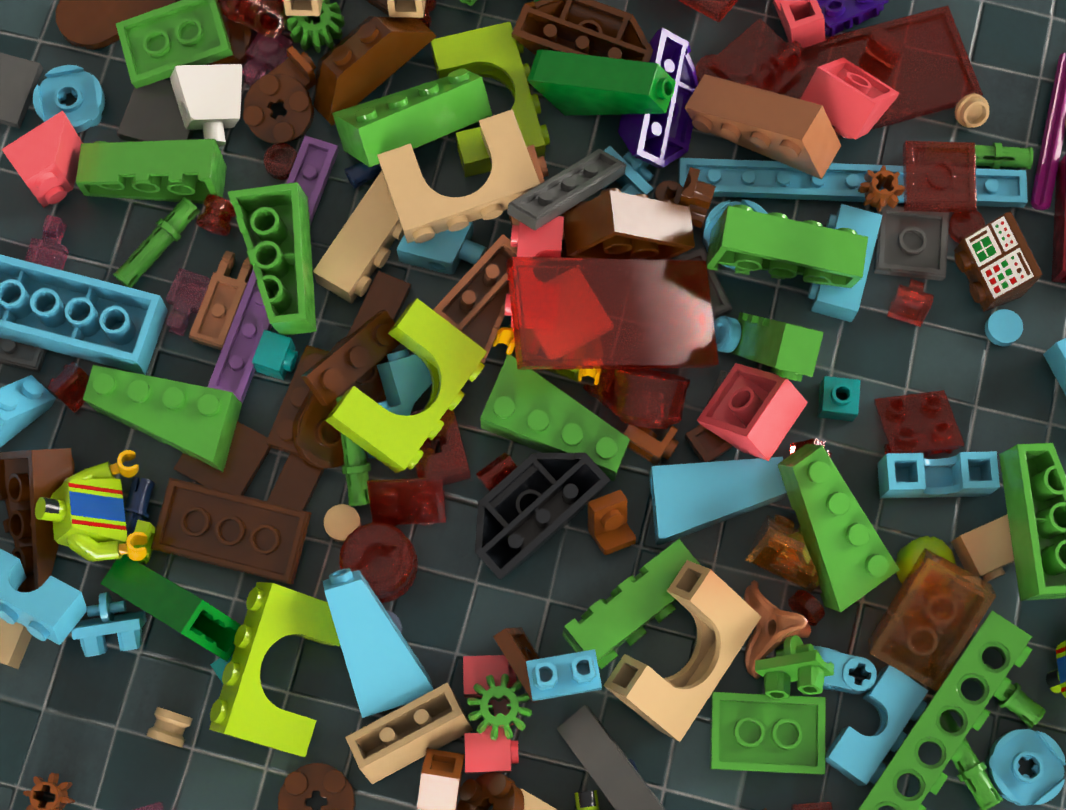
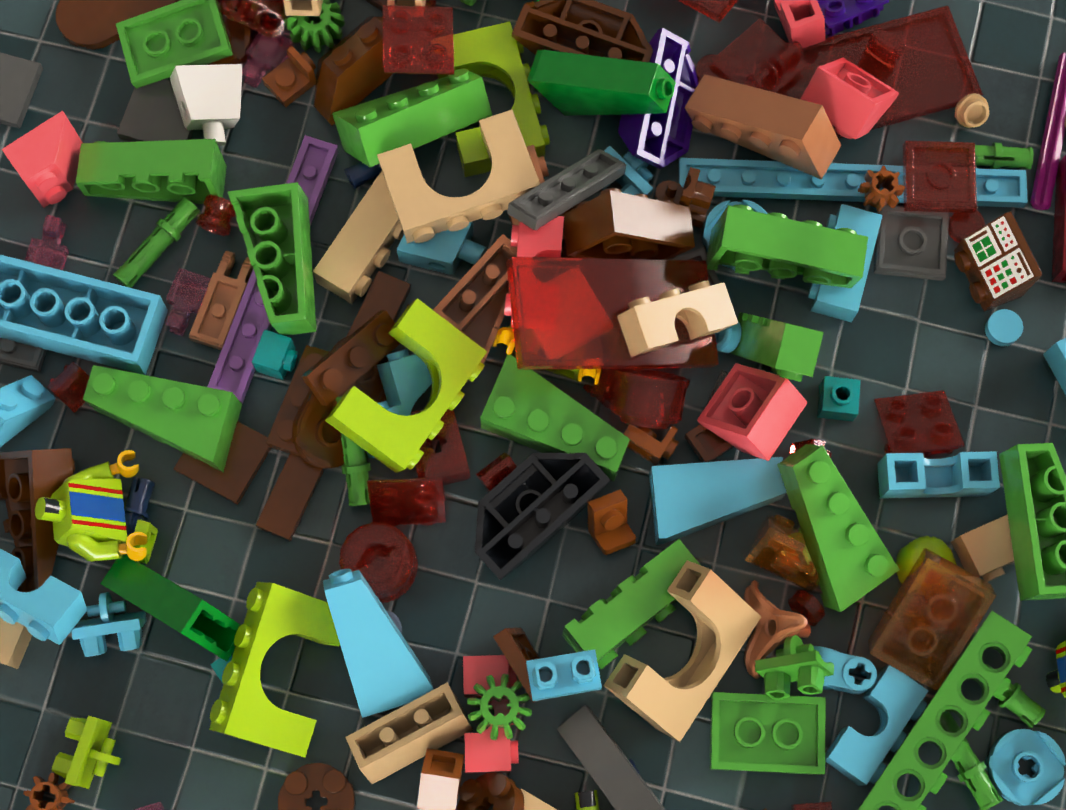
(70, 79): medium azure plate -> none
(91, 754): none -> lime hips
(169, 727): tan wheel -> none
(231, 530): reddish brown tile -> none
(279, 160): clear red tile -> none
(297, 102): reddish brown plate -> none
(341, 522): tan tile -> none
(418, 40): none -> clear red hinge
(651, 324): none -> tan arch
(910, 303): clear red tile -> none

